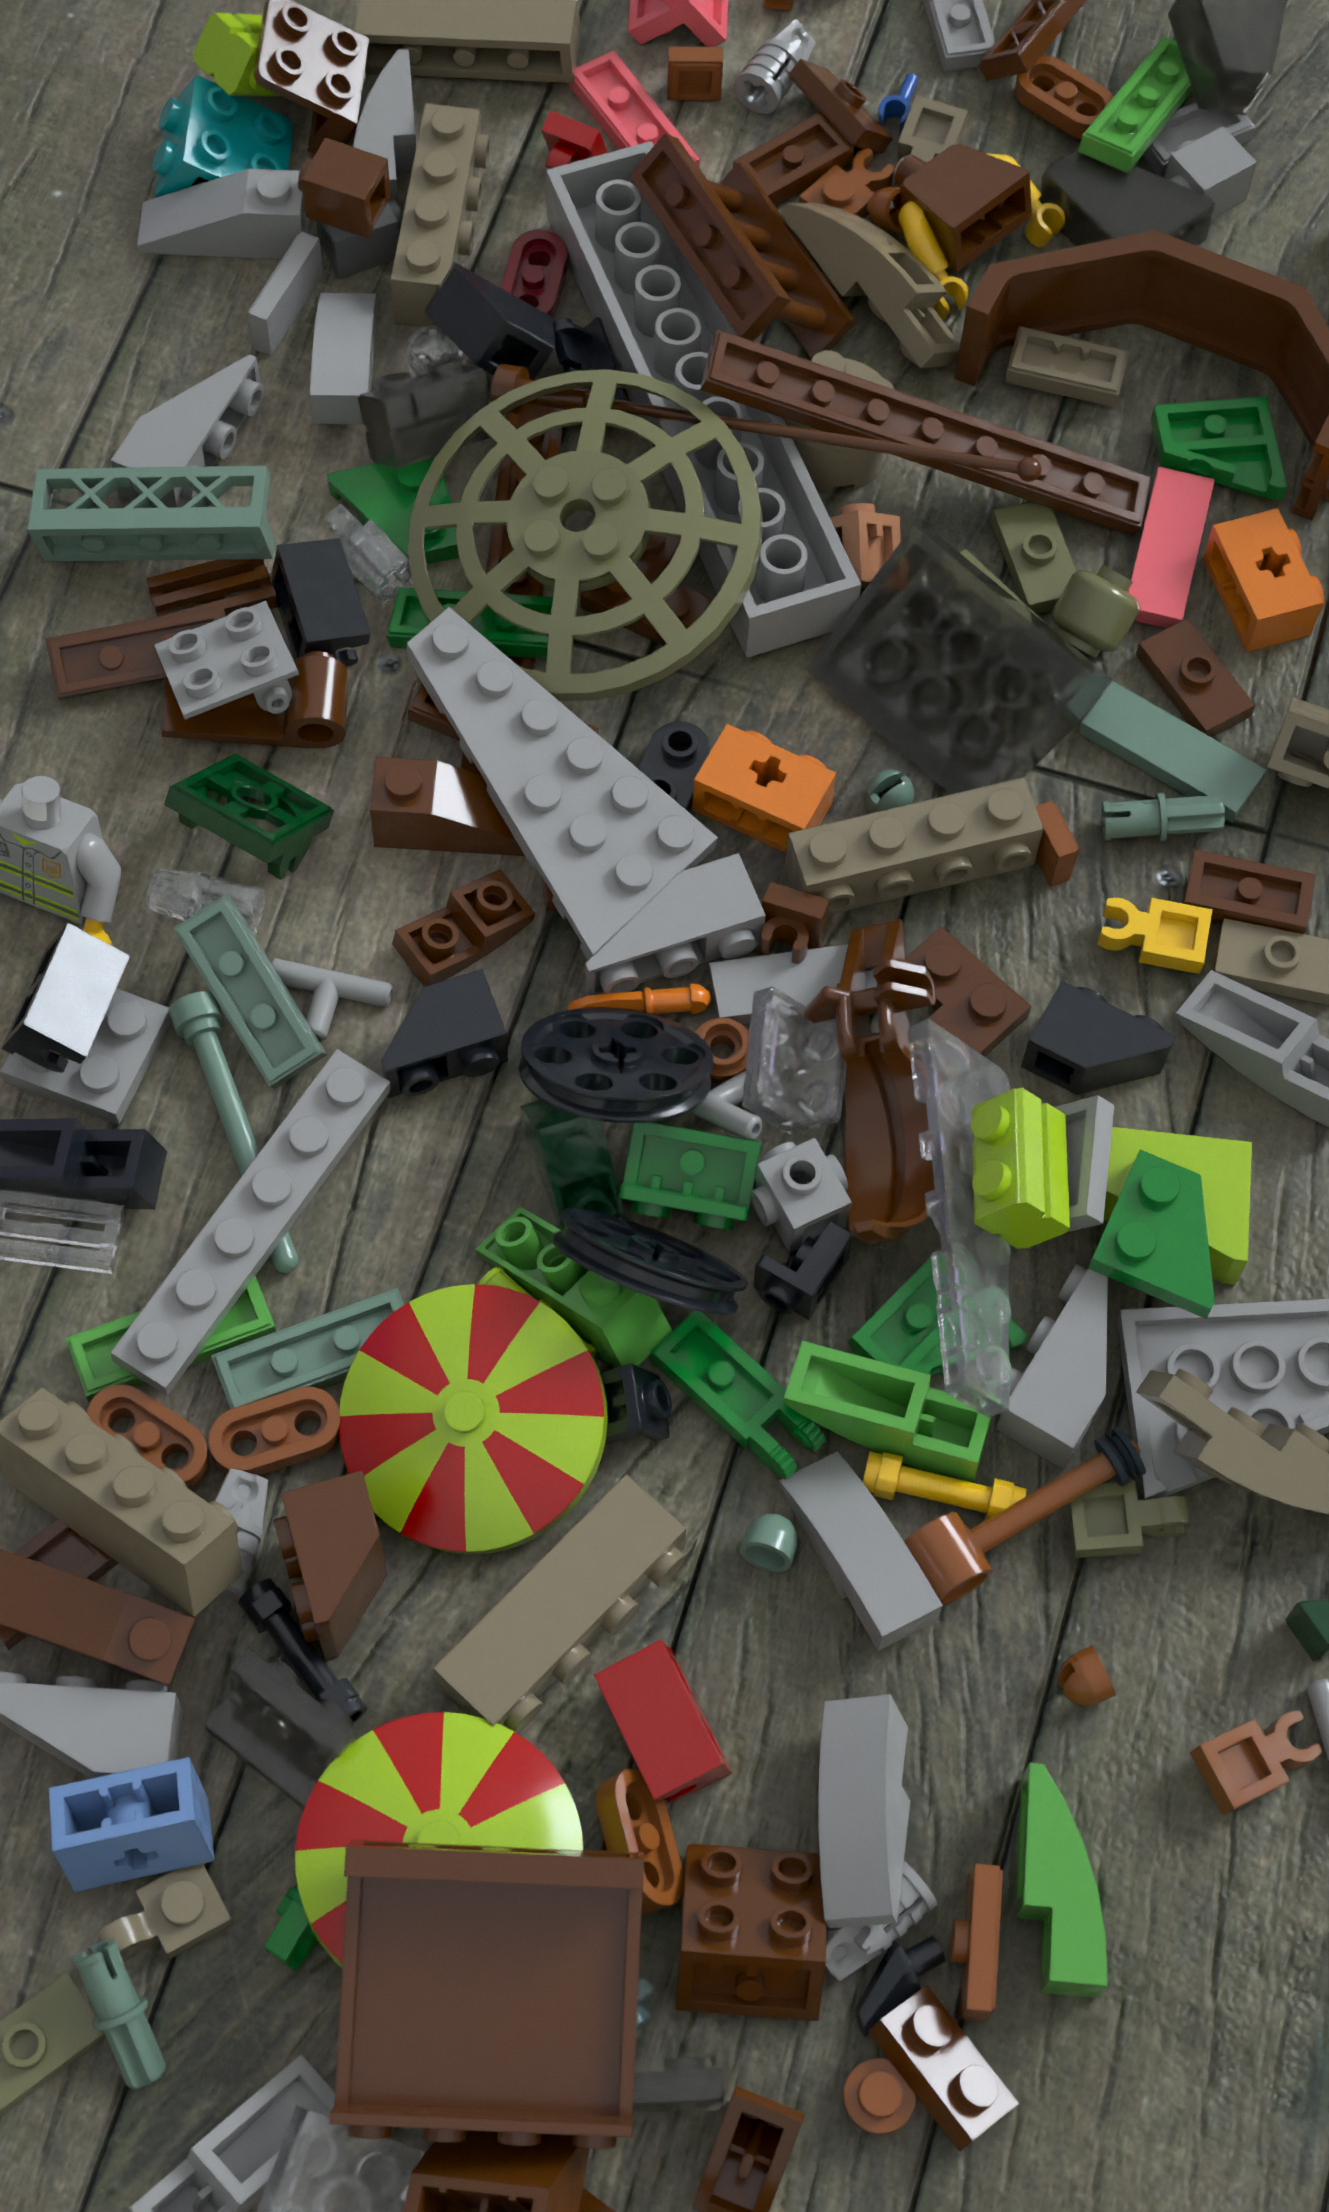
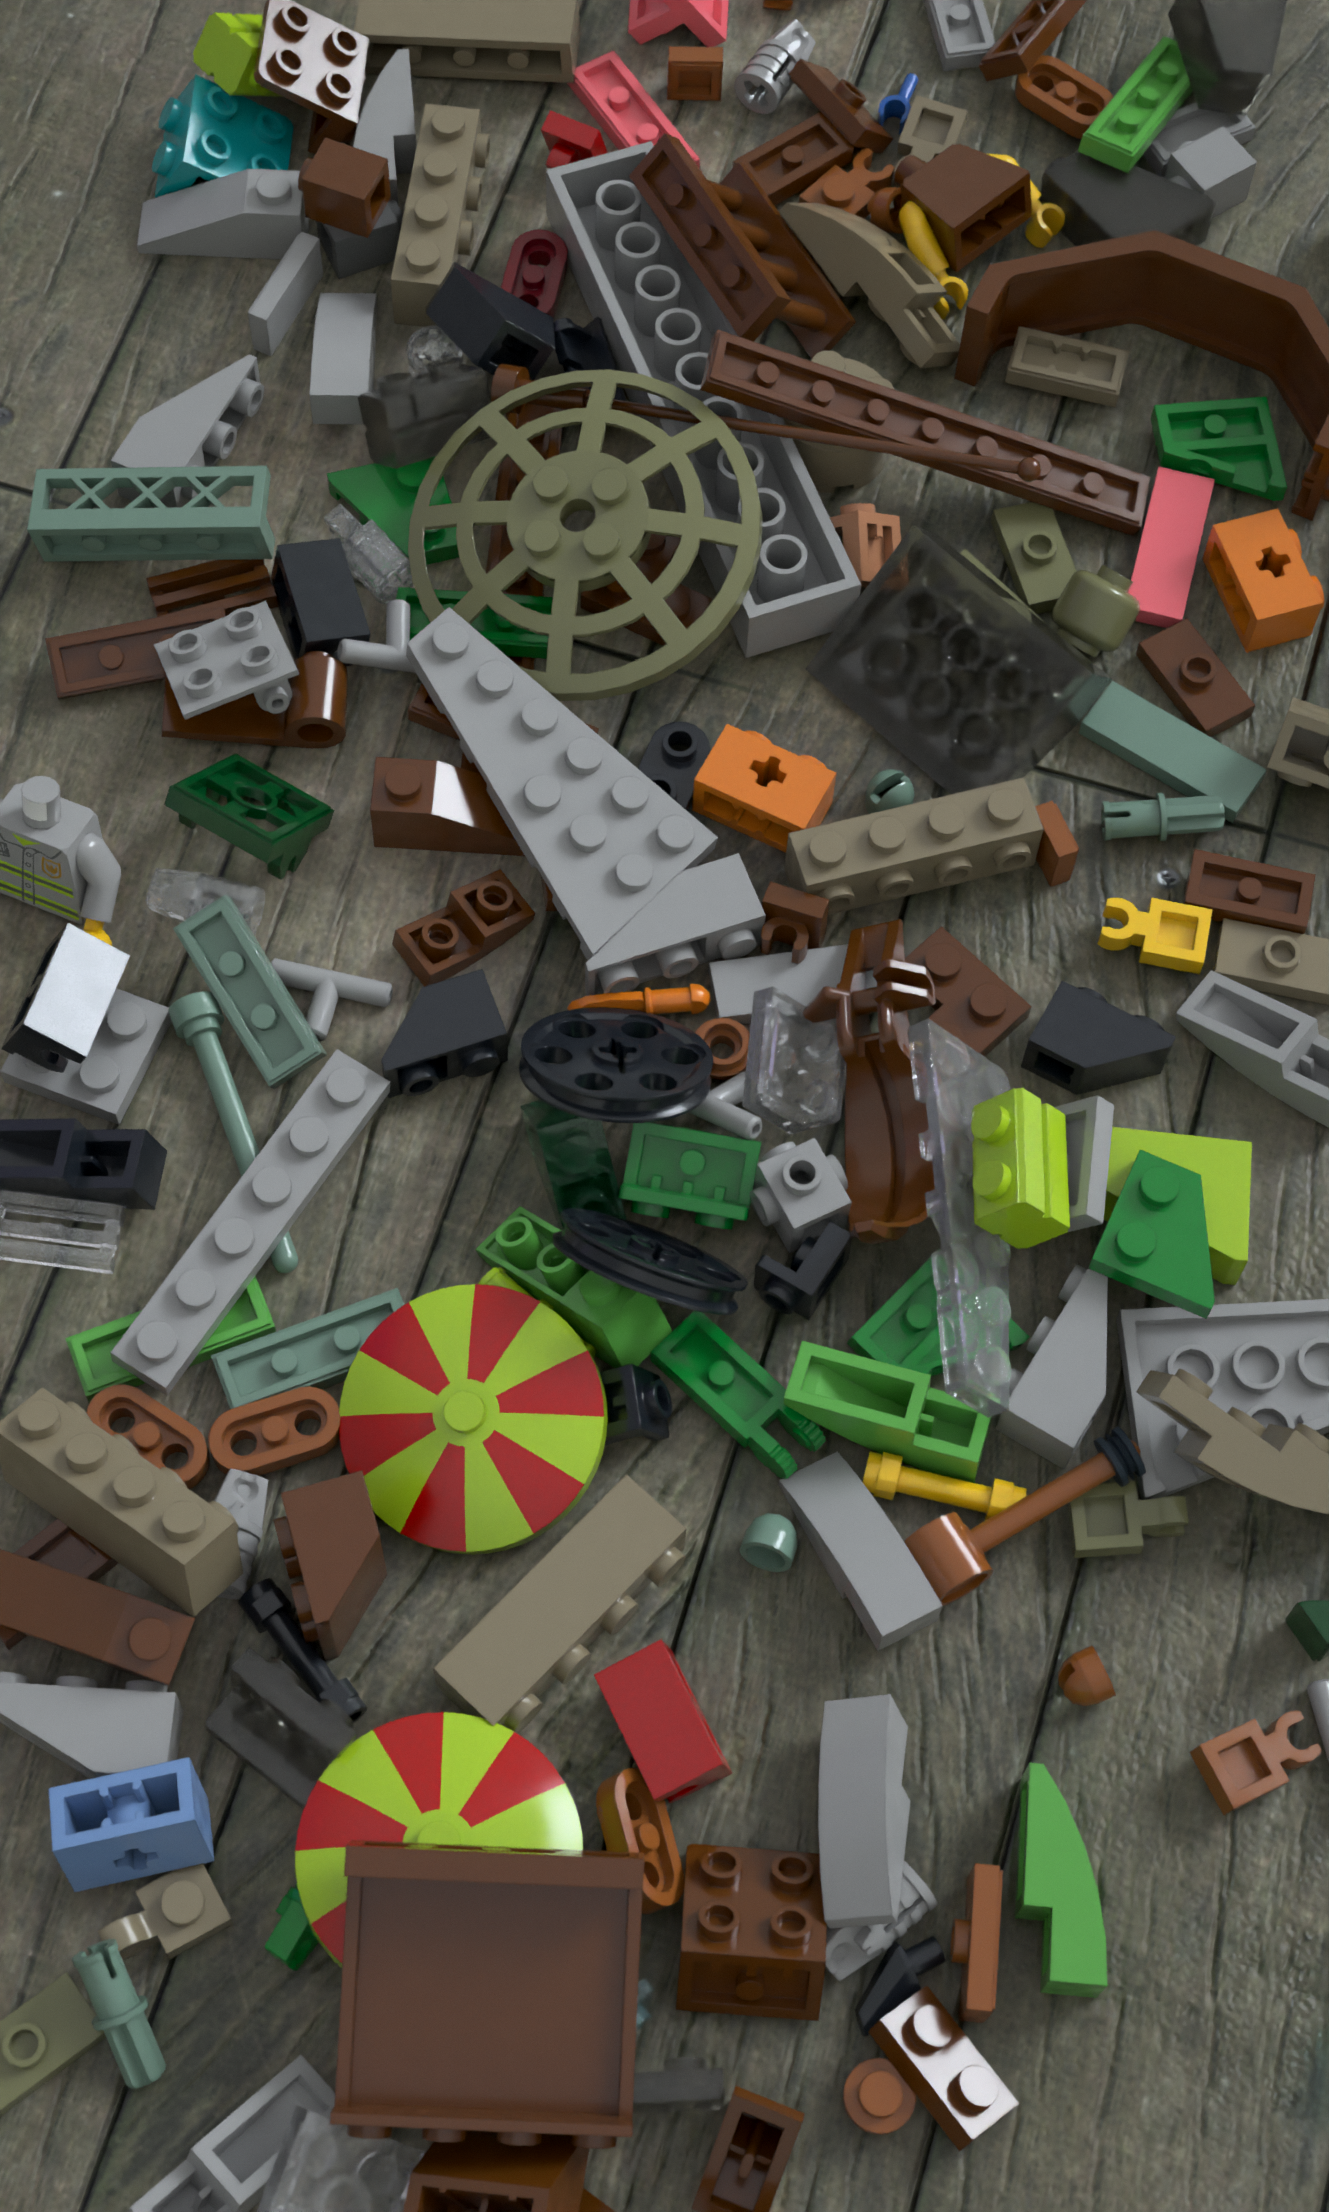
(388, 656): none -> light grey piece

